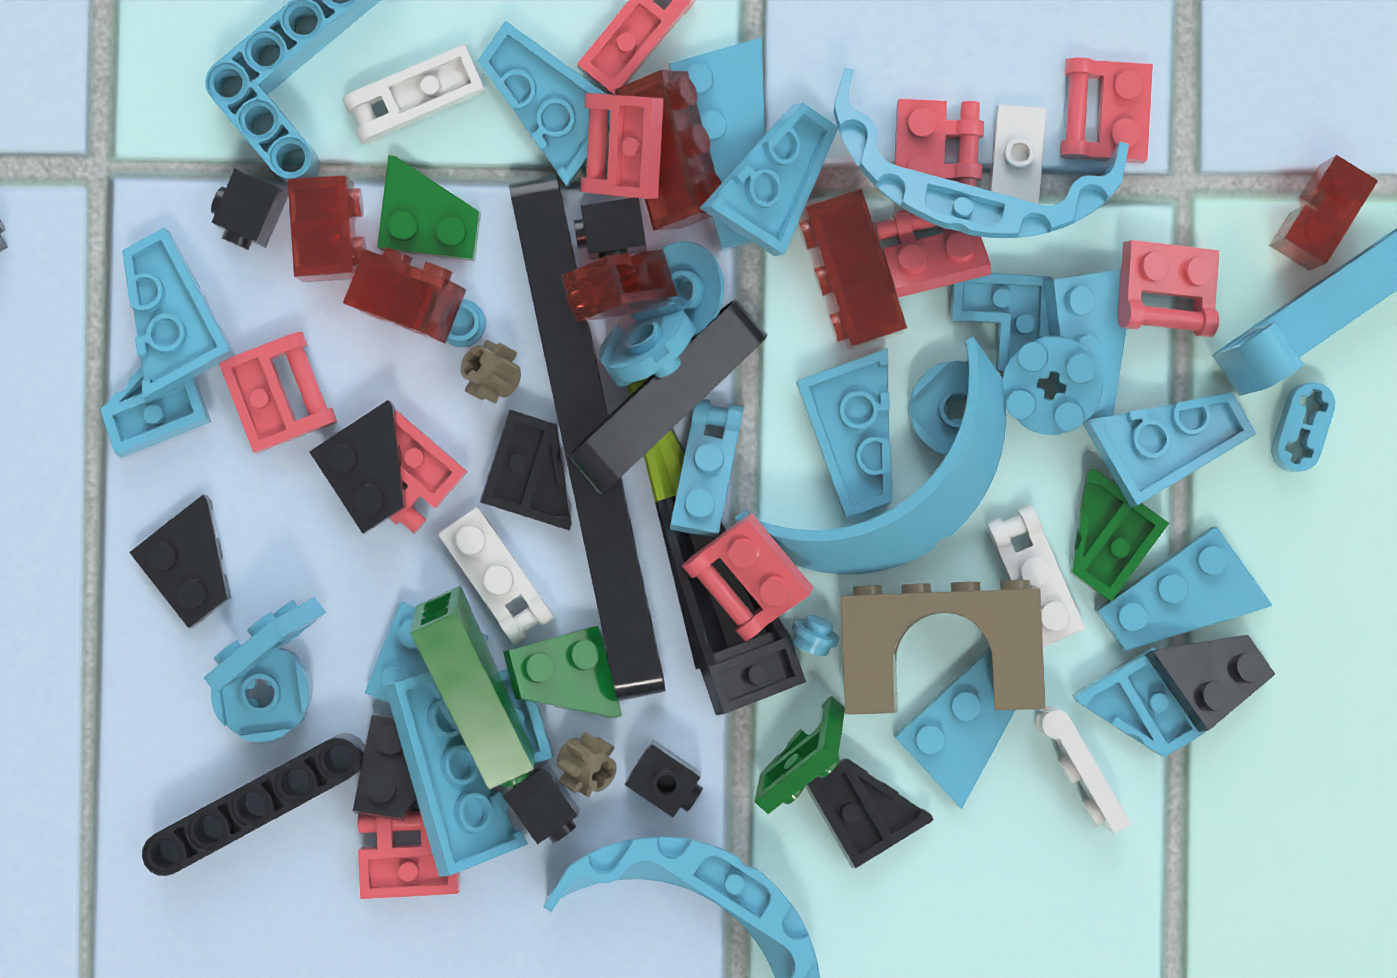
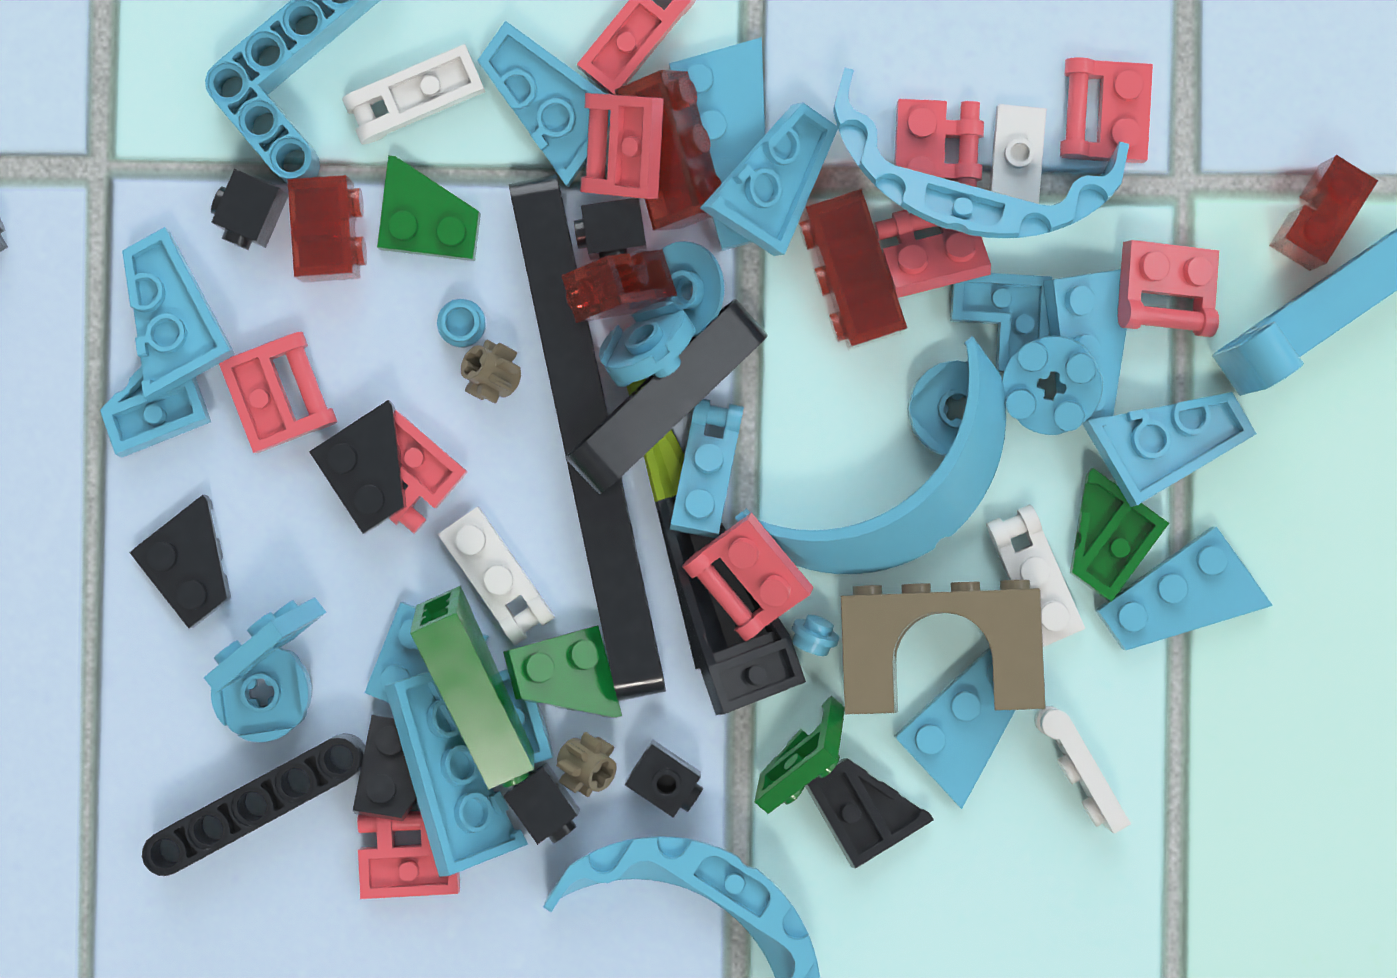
(404, 294): clear red brick -> none
(528, 472): black wing -> none
(851, 426): medium azure wing -> none
(1140, 706): medium azure wing -> none
(1211, 676): wing -> none
(1314, 430): medium azure beam -> none

